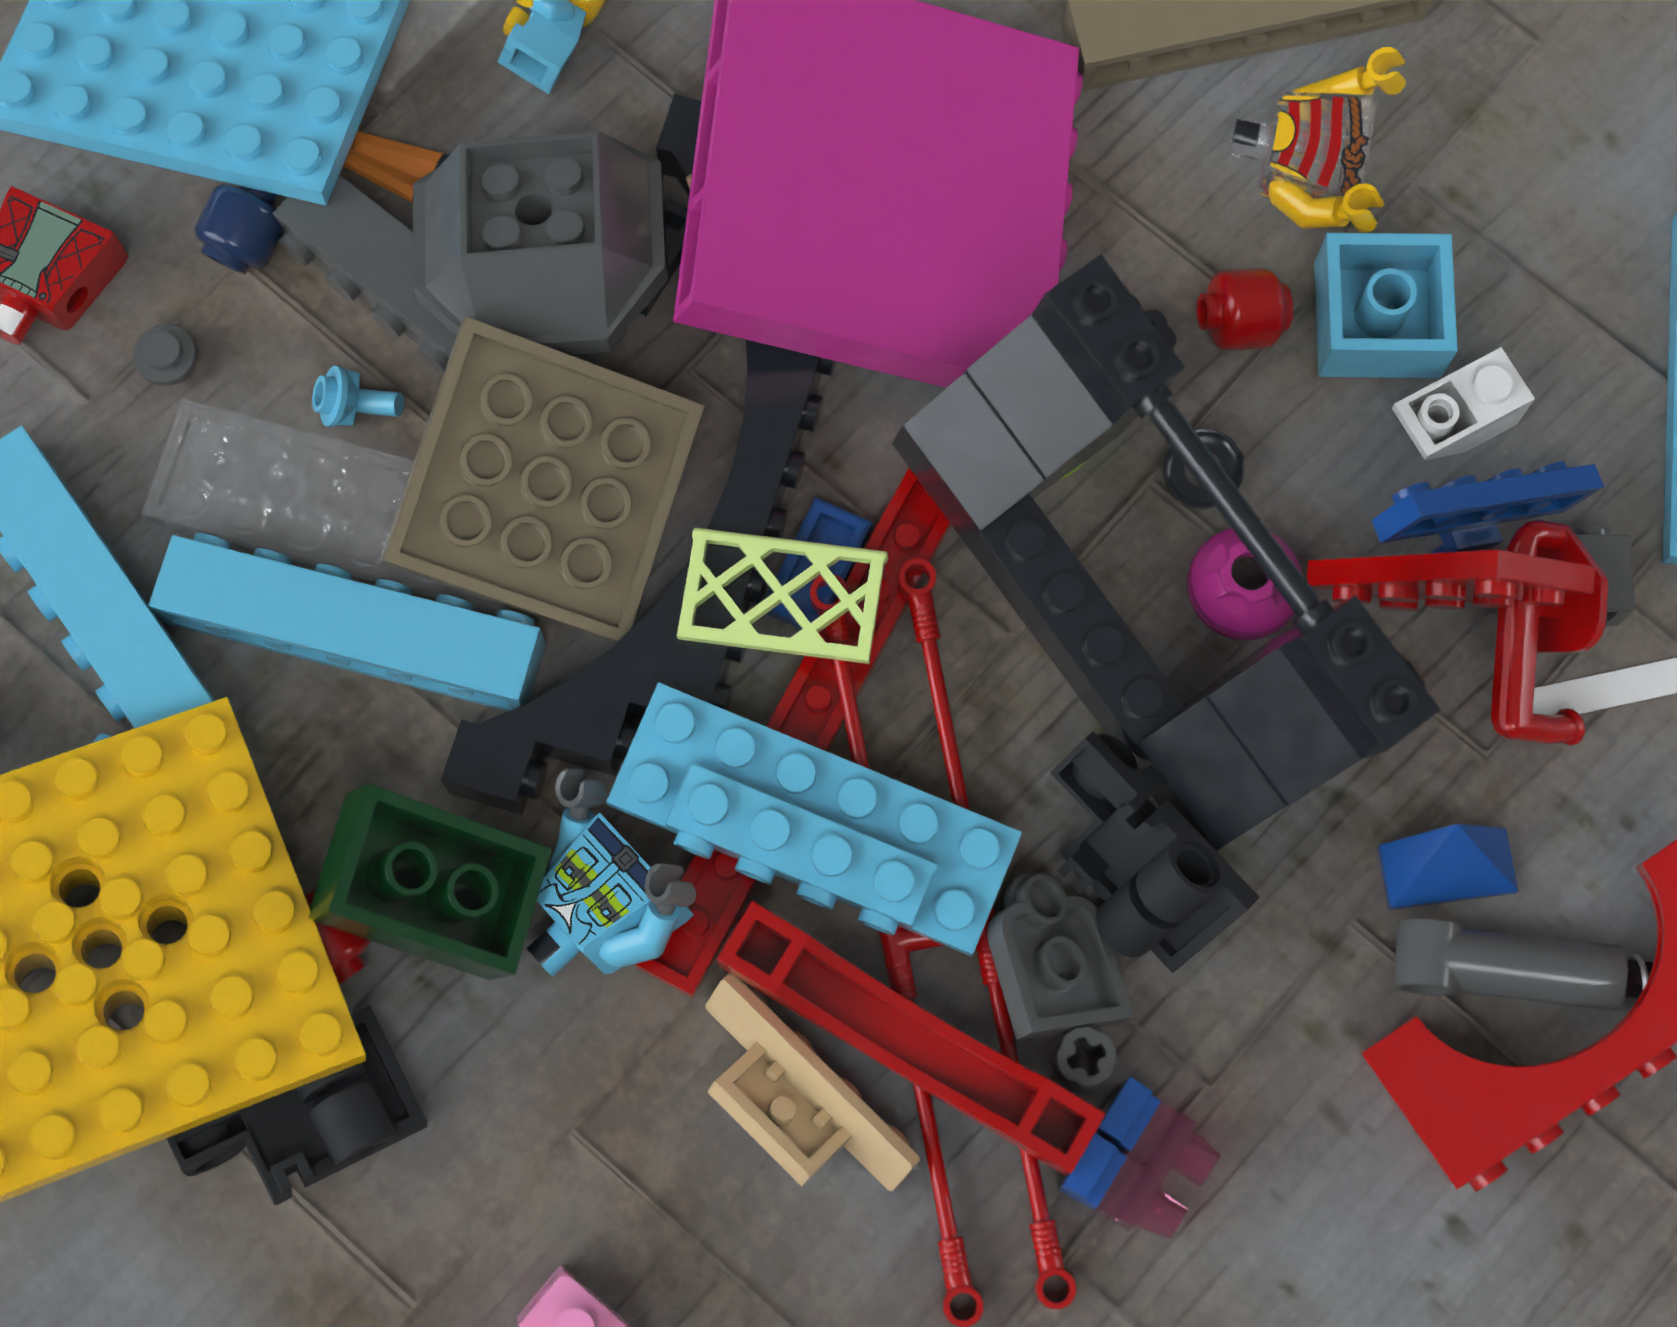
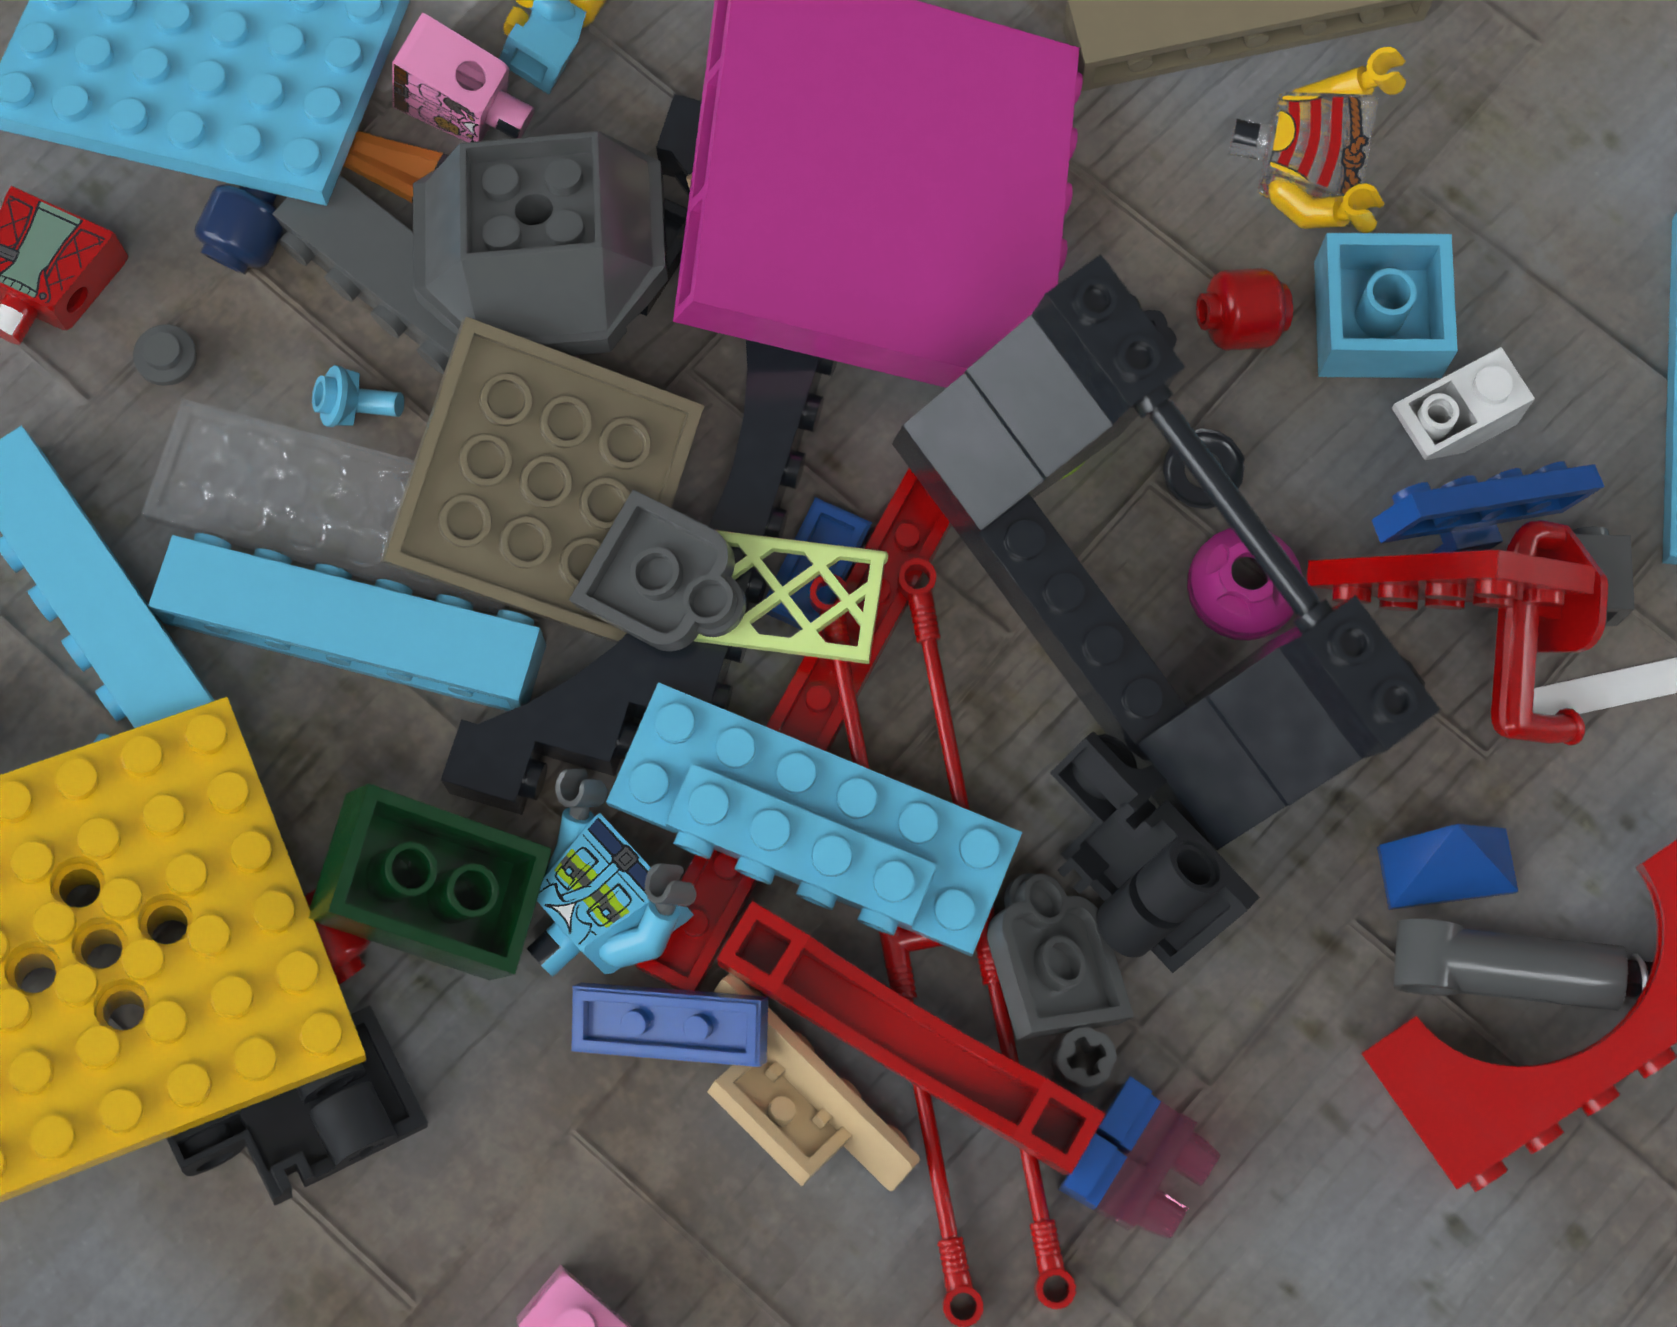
(455, 84): none -> bright pink torso
(662, 577): none -> dark grey plate
(670, 1024): none -> tile

